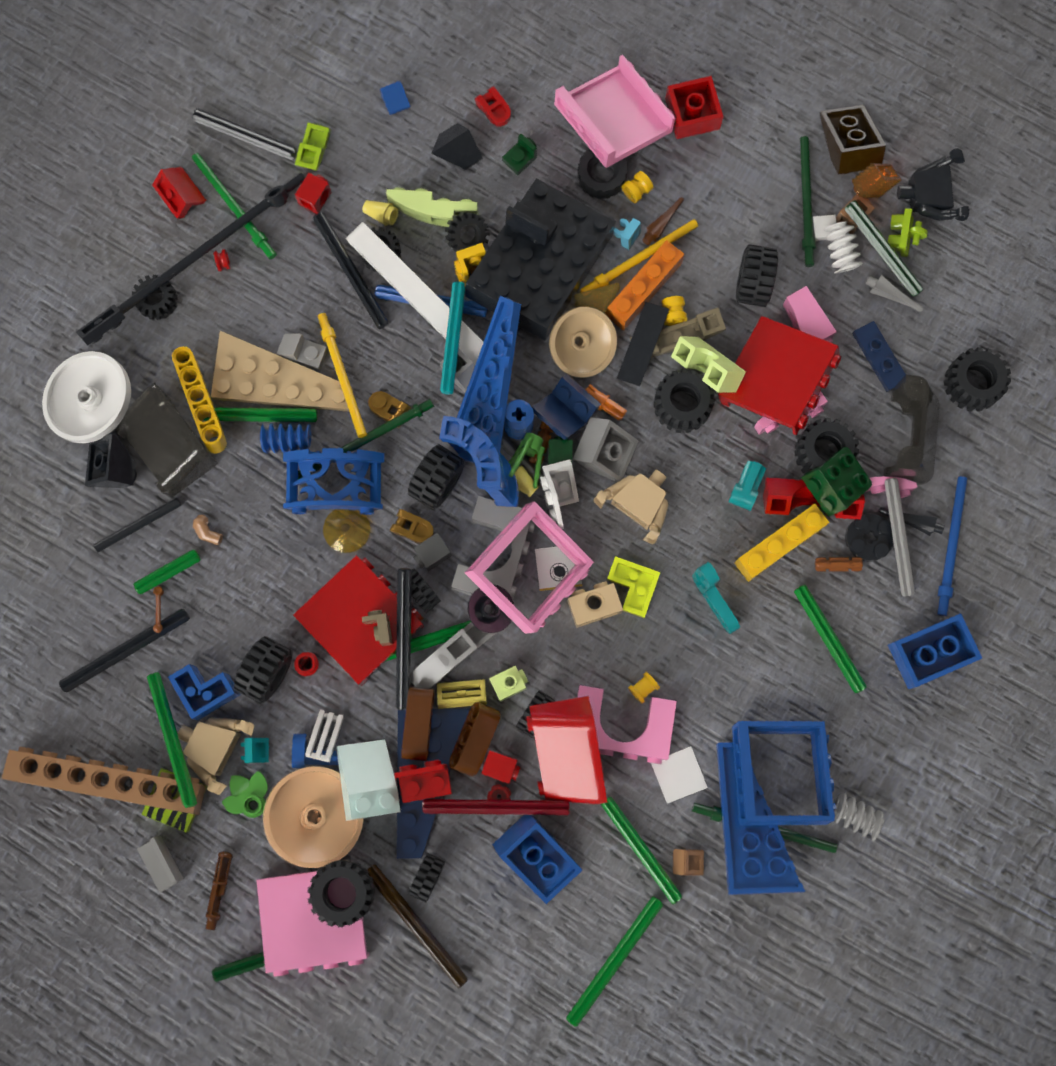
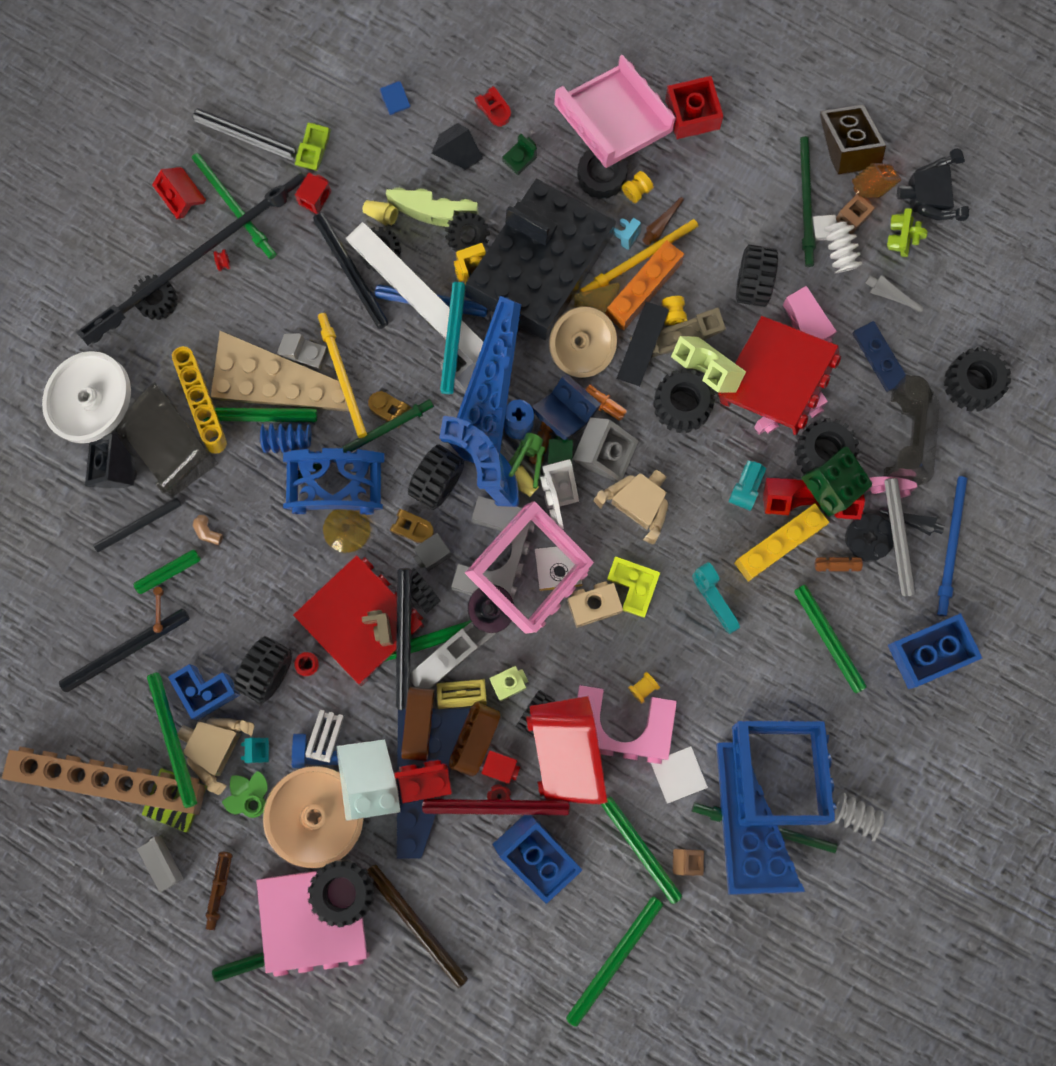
(426, 877): black tyre -> none
(884, 248): axle -> none

